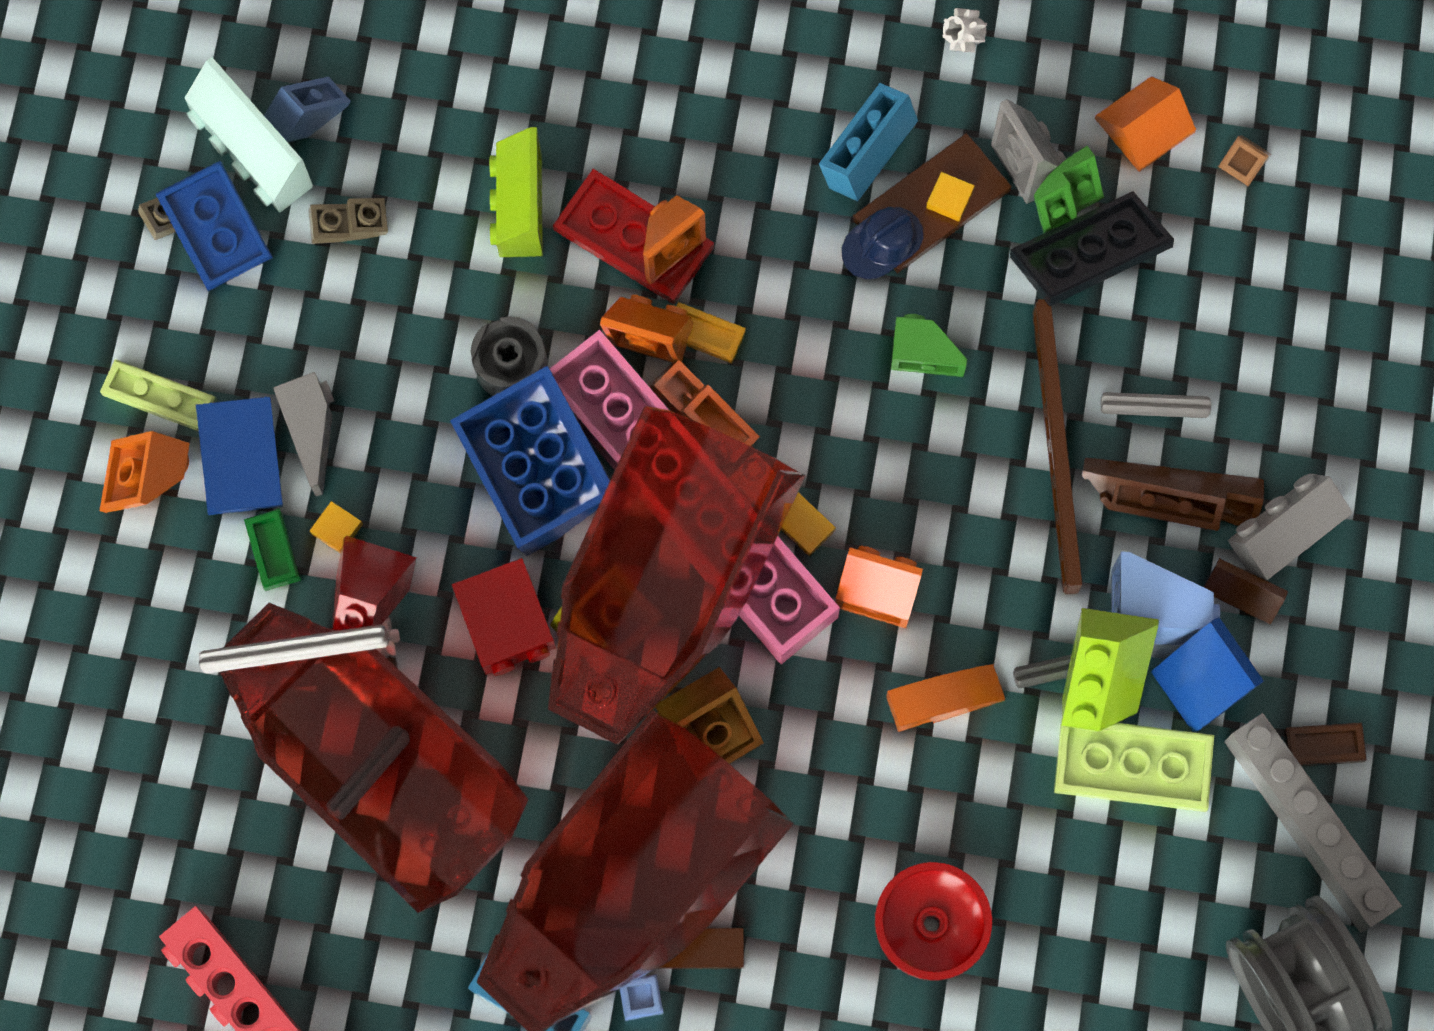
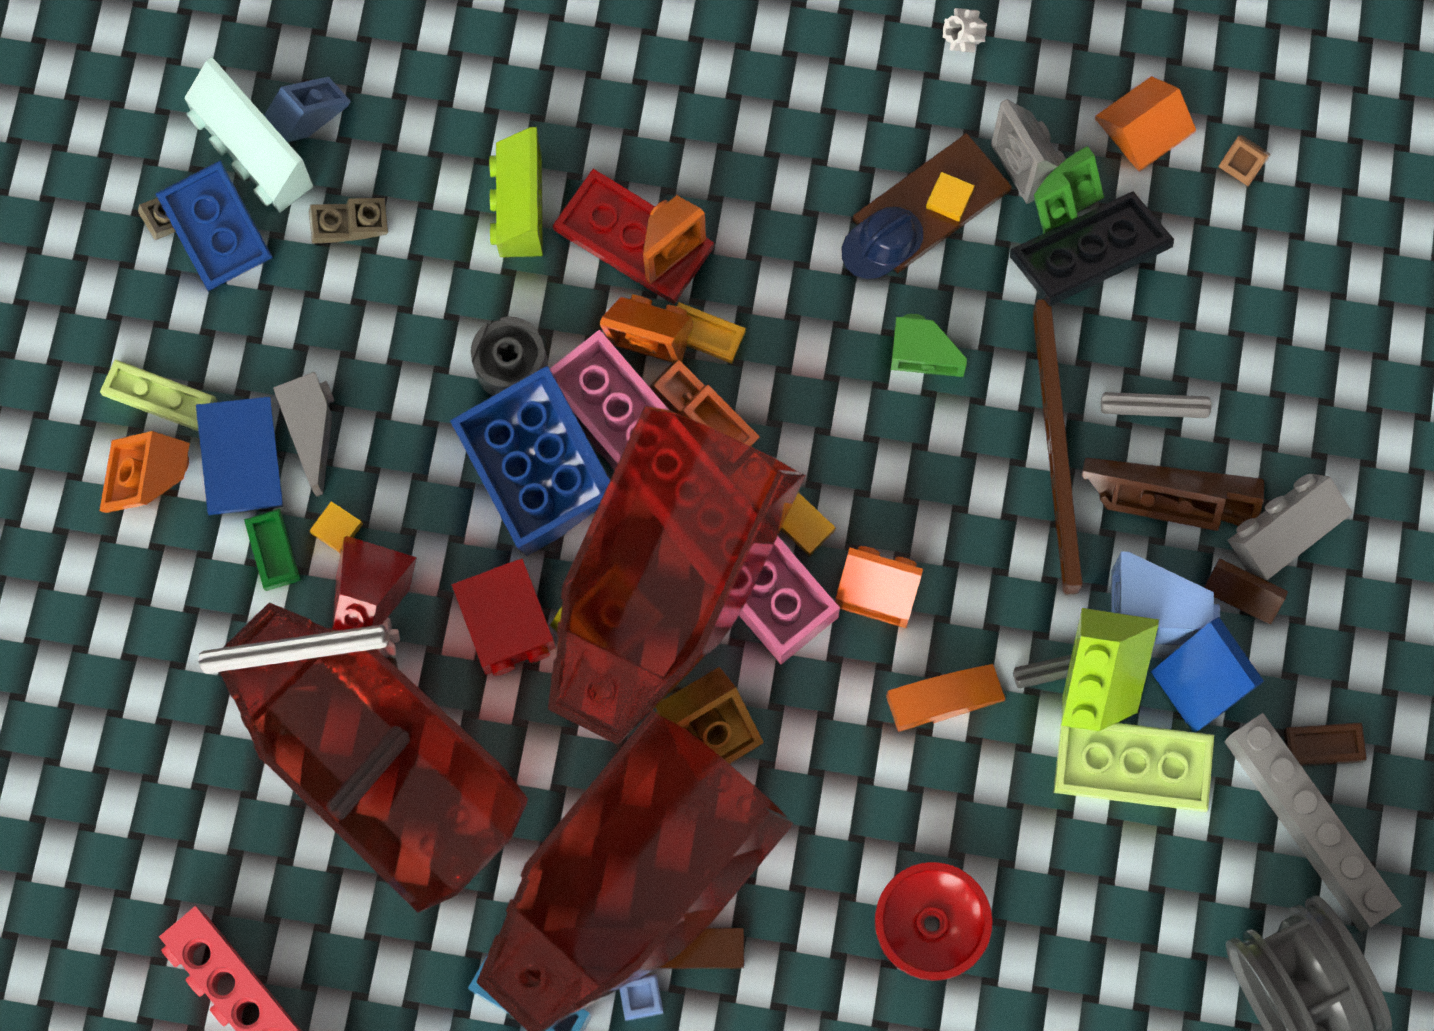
(868, 142): dark azure brick -> none

